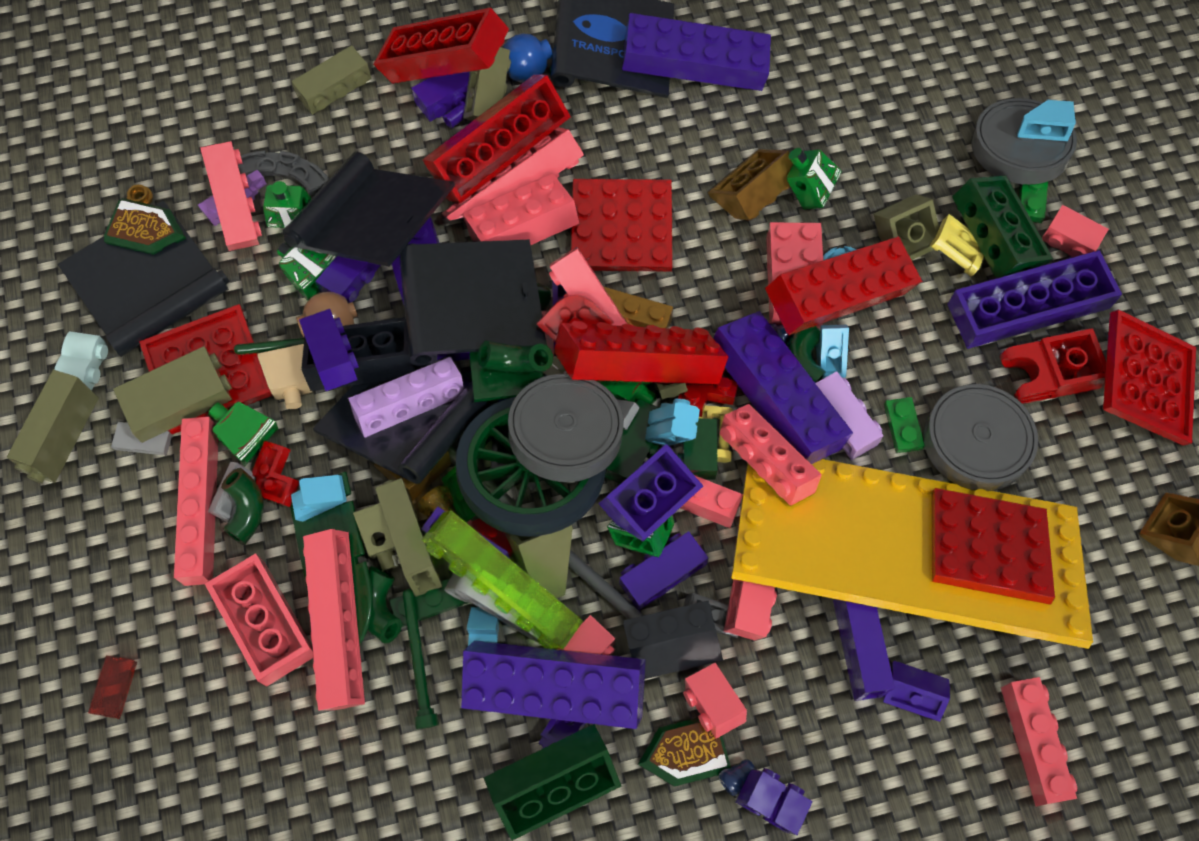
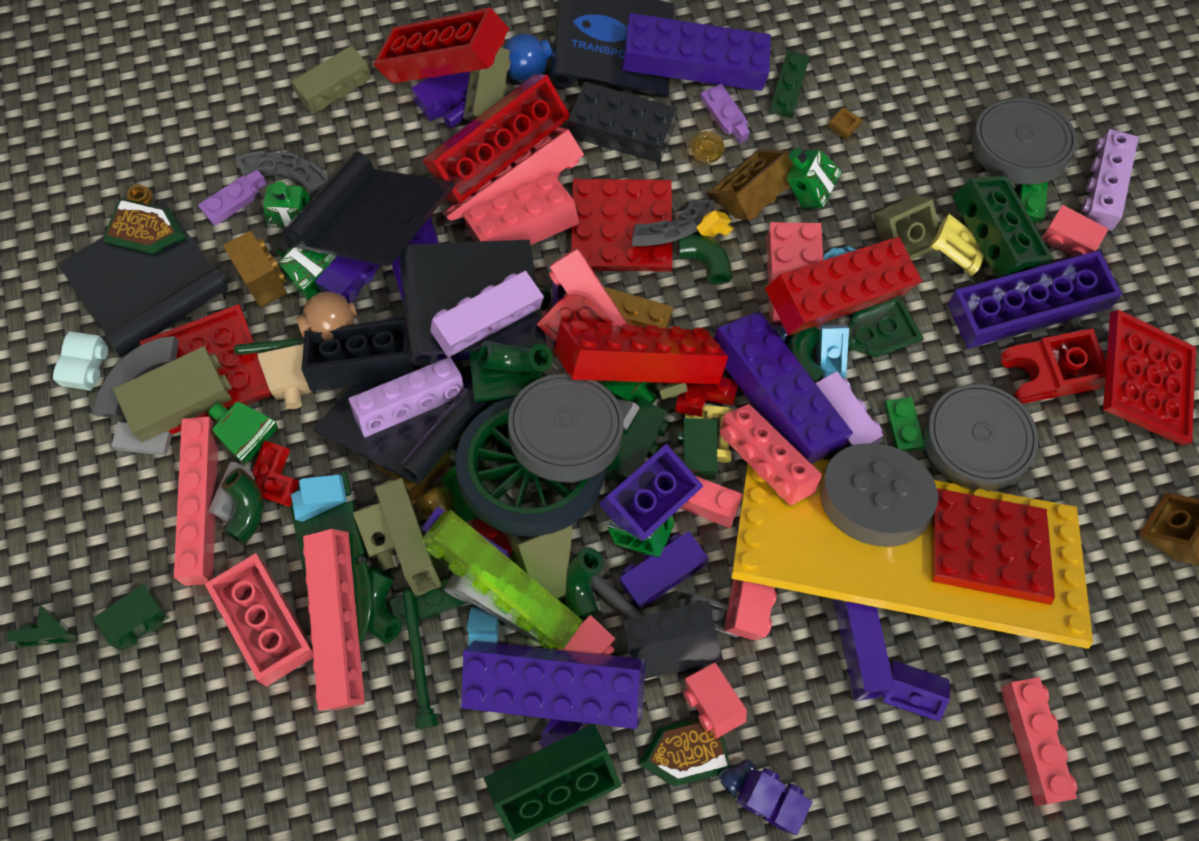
(47, 632): none -> dark green slope
(52, 427): olive brick -> none
(112, 687): clear red tile -> none
(131, 618): none -> dark green brick
(136, 363): none -> dark grey tile
(230, 197): coral brick -> none
(256, 268): none -> pearl gold brick
(329, 349): dark purple brick -> none
(486, 313): none -> lavender brick
(579, 579): none -> dark green cylinder
(622, 122): none -> black brick
(667, 231): none -> dark grey tile
(672, 423): medium azure brick -> none
(707, 147): none -> clear yellow cone
(710, 254): none -> dark green cylinder
(715, 223): none -> yellow plate
(725, 112): none -> medium lavender hinge
(789, 84): none -> dark green plate
(844, 123): none -> pearl gold tile
(878, 494): none -> dark grey brick
(883, 328): none -> dark green tile
(1049, 121): medium azure slope -> none
(1110, 178): none -> lavender brick

